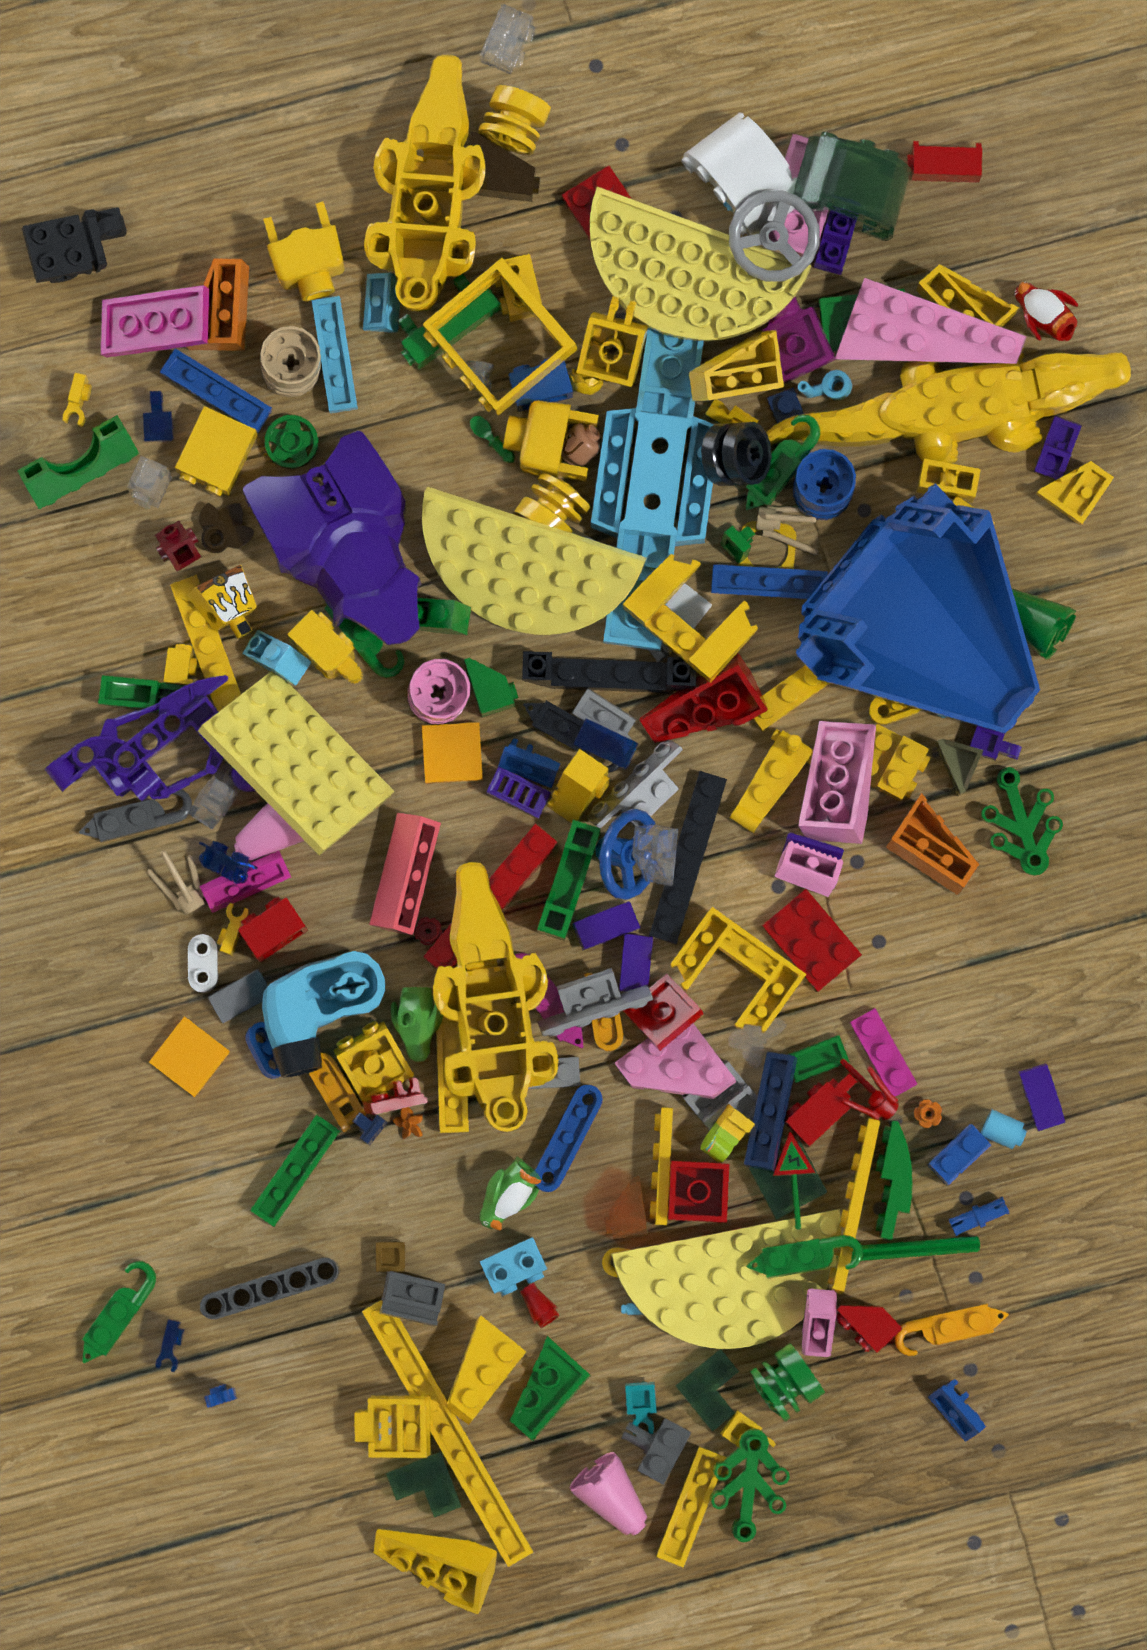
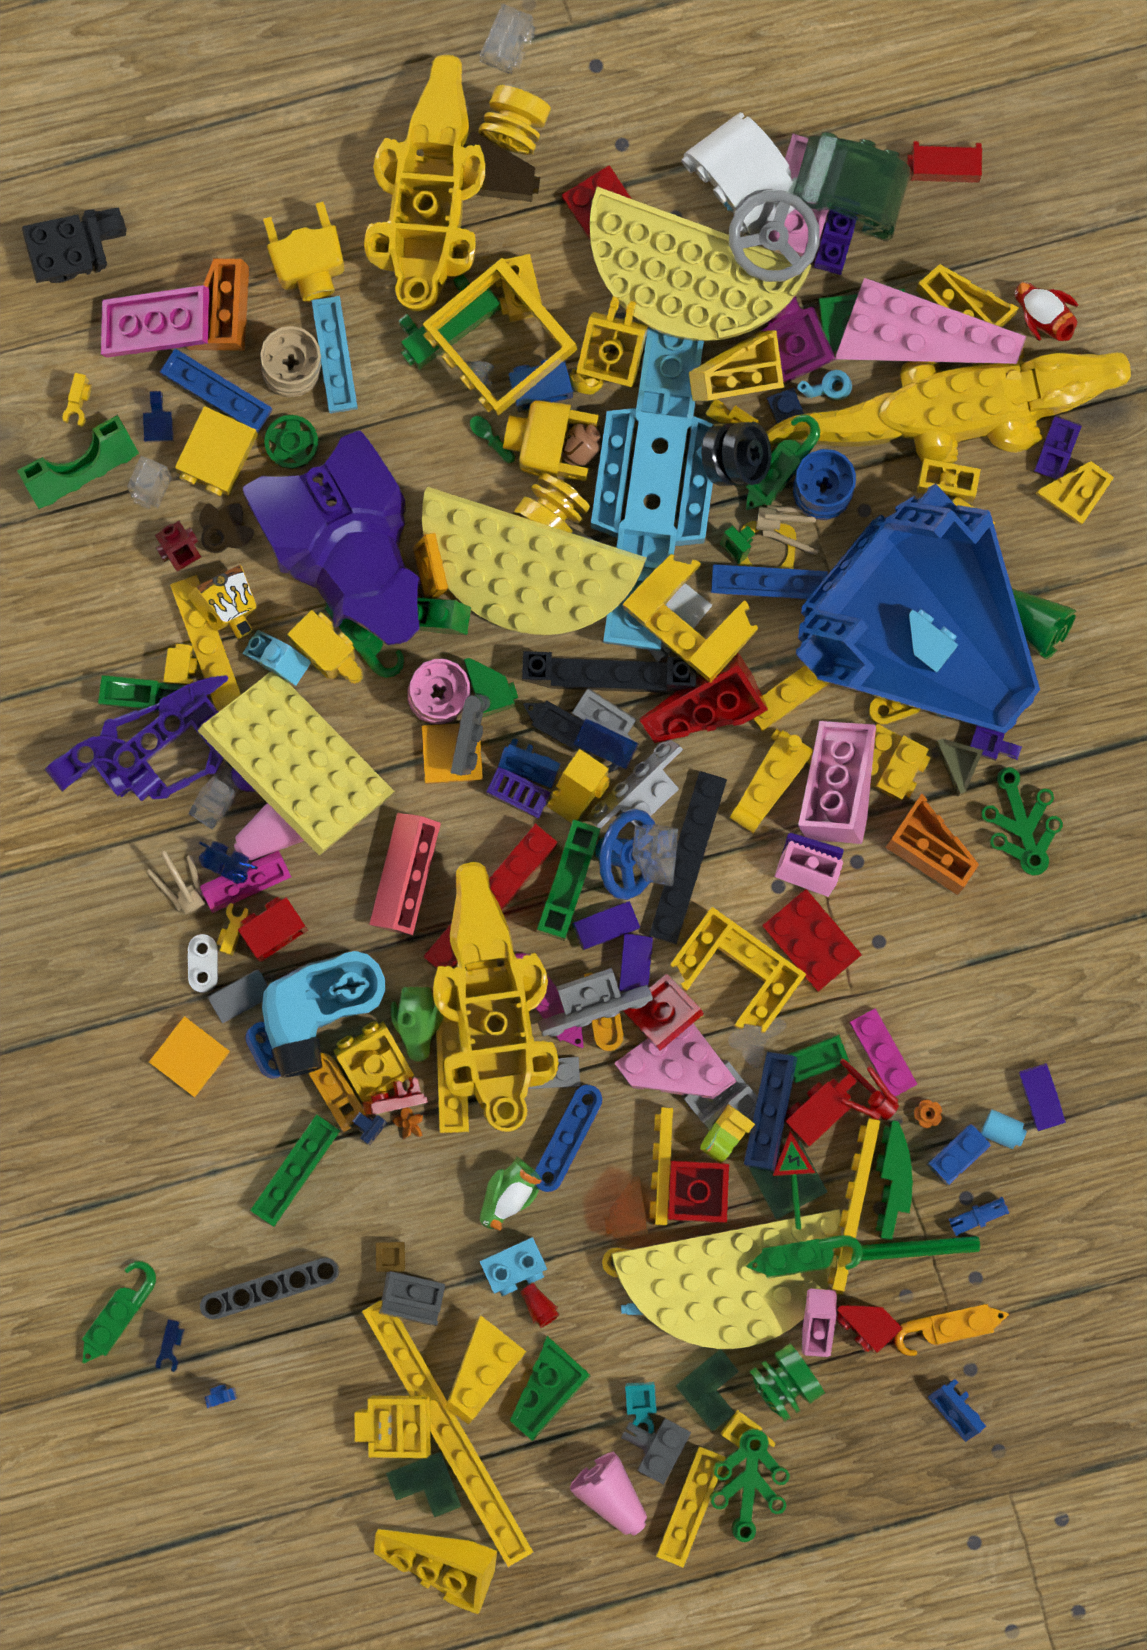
(134, 819): dark grey plate -> none
(381, 303): medium azure slope -> none
(422, 925): red plate -> none
(430, 567): none -> light orange tile
(469, 734): none -> dark grey plate
(928, 642): none -> medium azure slope

